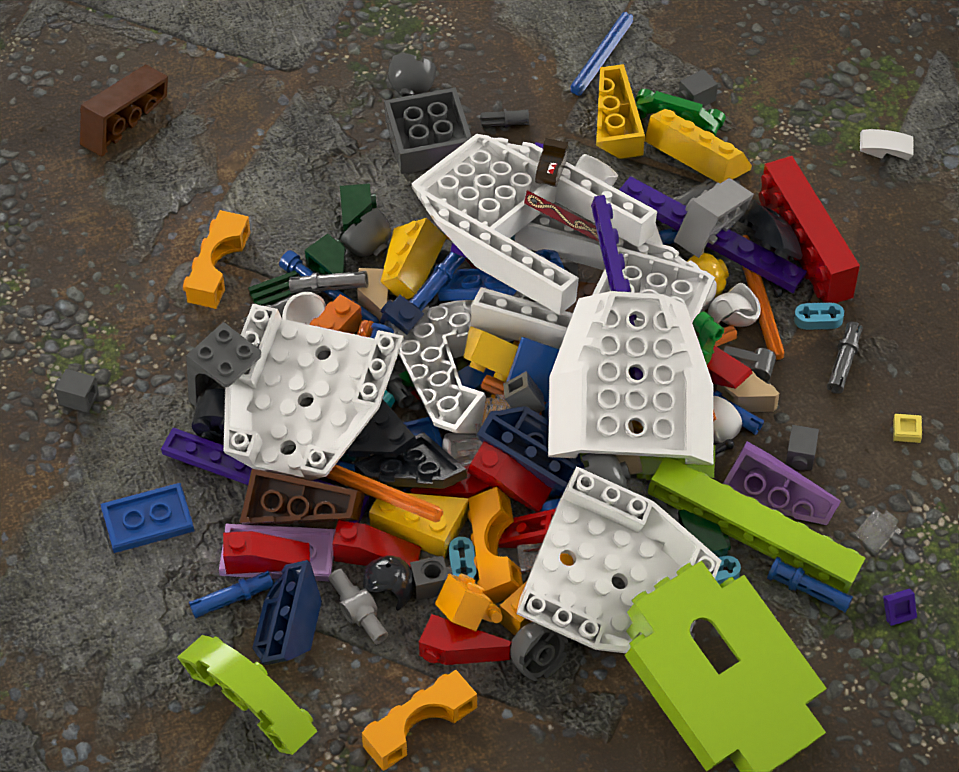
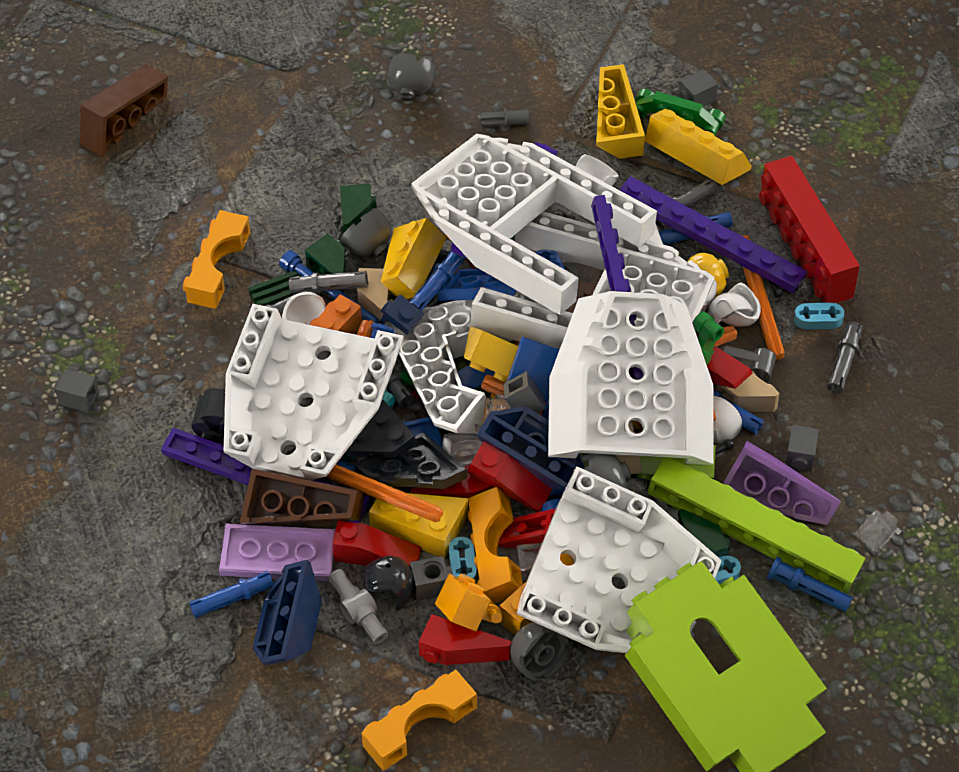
(147, 517): blue tile -> none
(219, 361): dark grey bracket -> none
(251, 689): lime brick -> none
(260, 552): red slope -> none
(425, 128): dark grey slope -> none
(551, 162): dark brown leg -> none
(561, 215): sticker -> none
(601, 53): axle -> none
(711, 213): light grey wedge -> none
(773, 231): black slope -> none
(883, 141): white slope -> none
(900, 606): dark purple tile -> none
(907, 428): light yellow tile -> none

